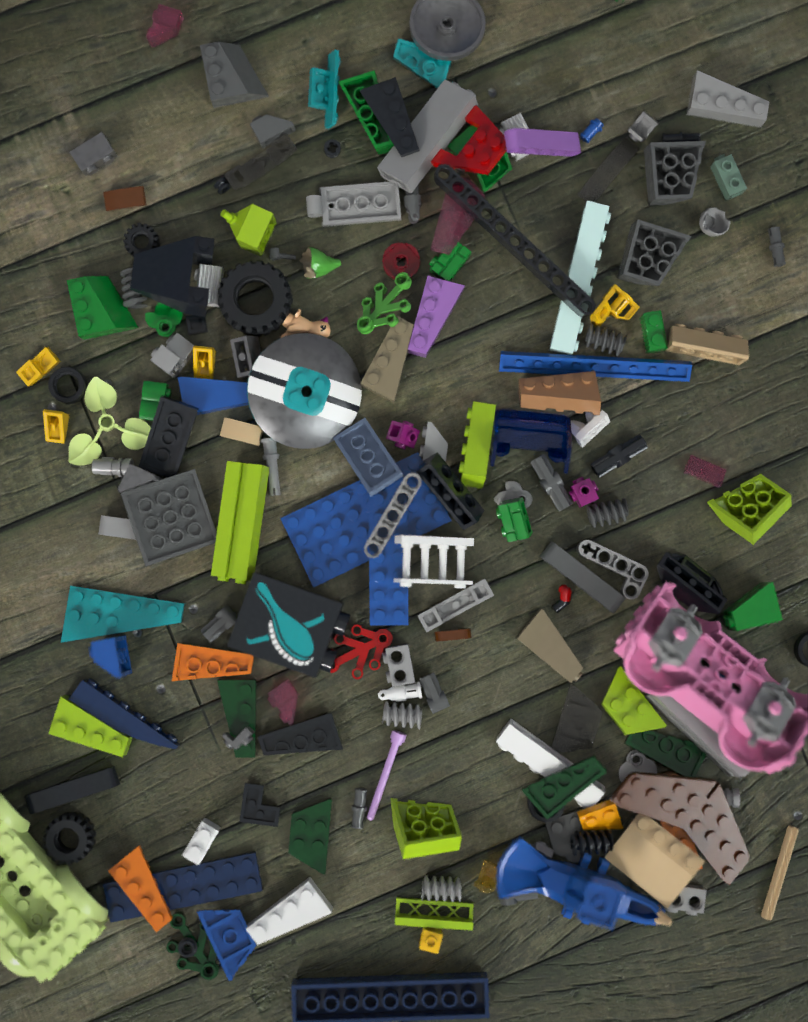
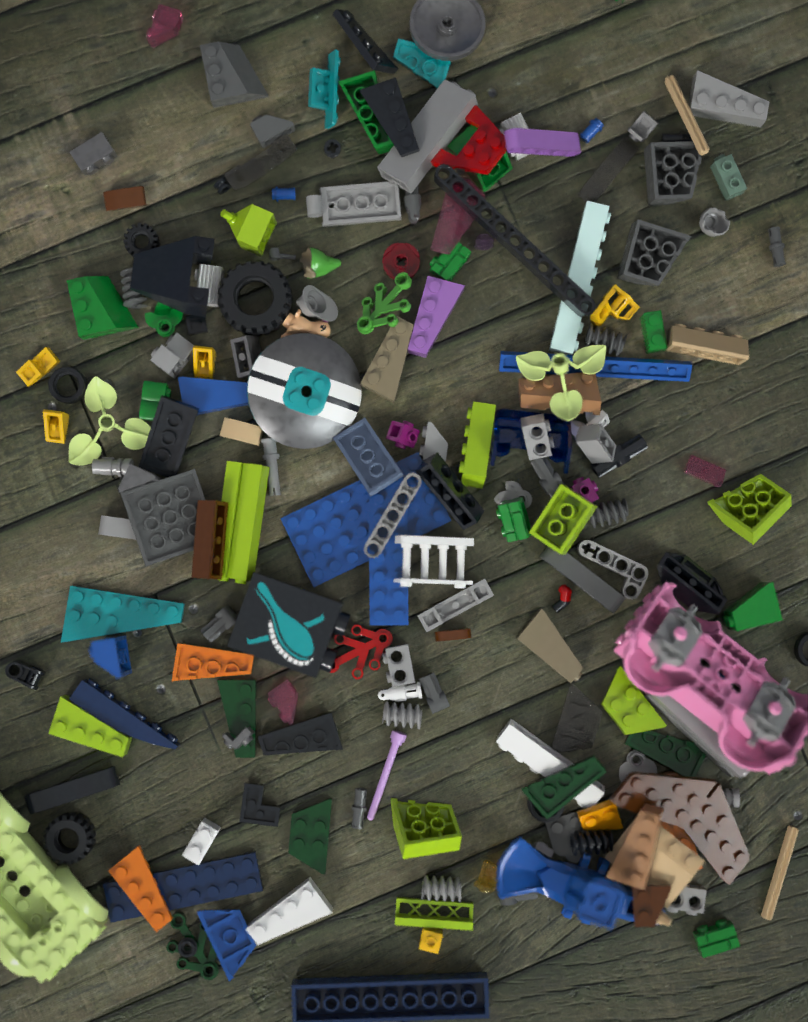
(28, 675): none -> black piece
(209, 539): none -> reddish brown brick
(283, 193): none -> blue pin
(317, 303): none -> light grey piece
(364, 43): none -> black wing
(484, 242): none -> clear purple plate
(534, 437): none -> light grey brick
(536, 363): none -> yellowish green plant
(563, 519): none -> lime brick
(596, 443): none -> light grey brick
(637, 853): none -> medium nougat wedge
(649, 904): none -> reddish brown wing
(686, 115): none -> tan axle
(716, 938): none -> green brick

